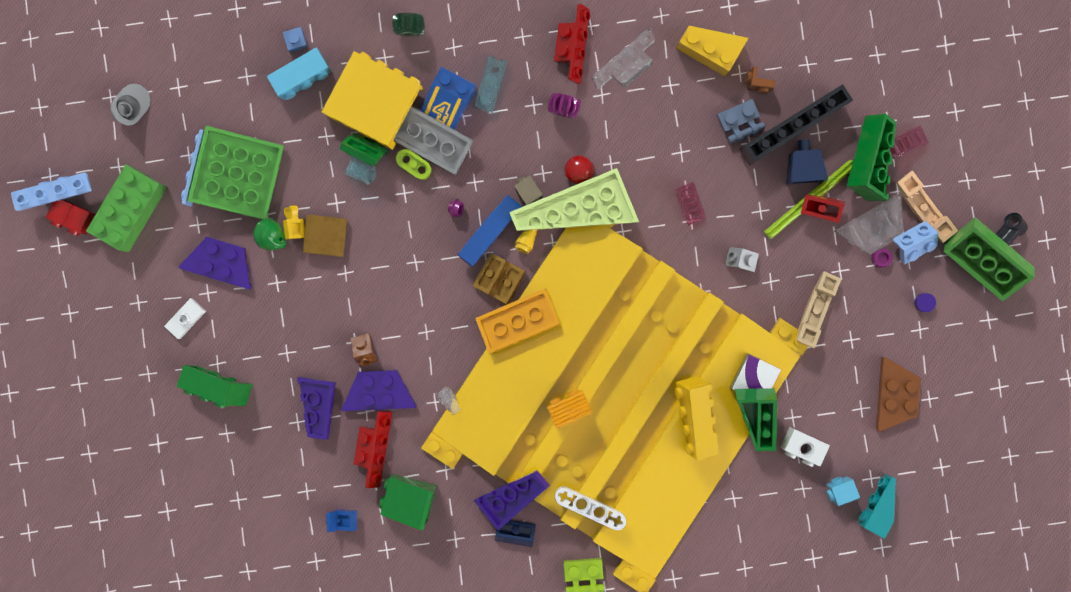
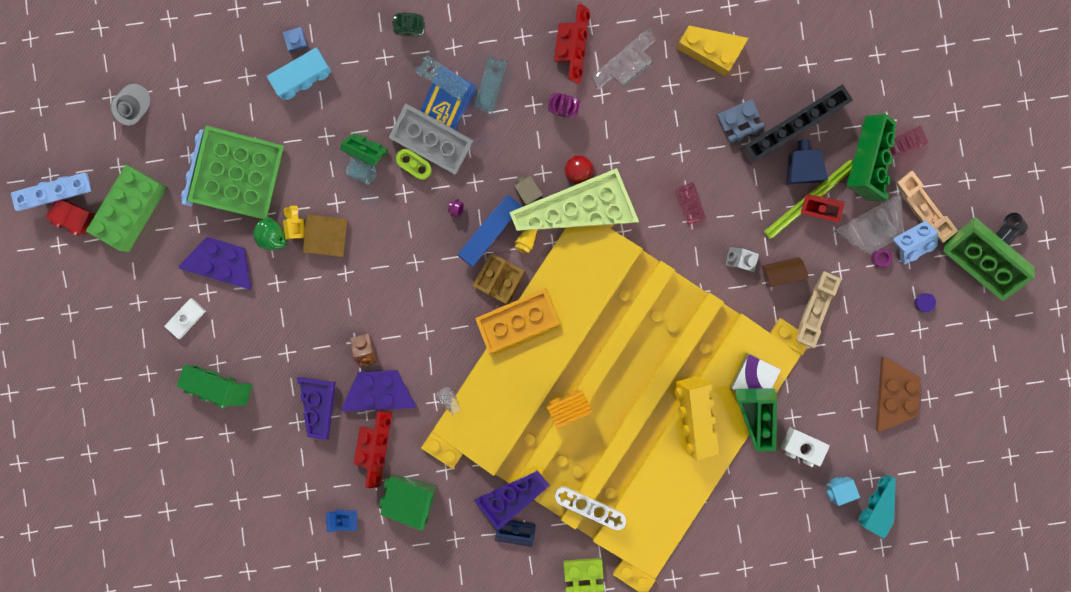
(372, 98): yellow panel -> none
(443, 78): none -> clear light blue plate
(762, 86): dark orange bracket -> none
(784, 272): none -> reddish brown brick

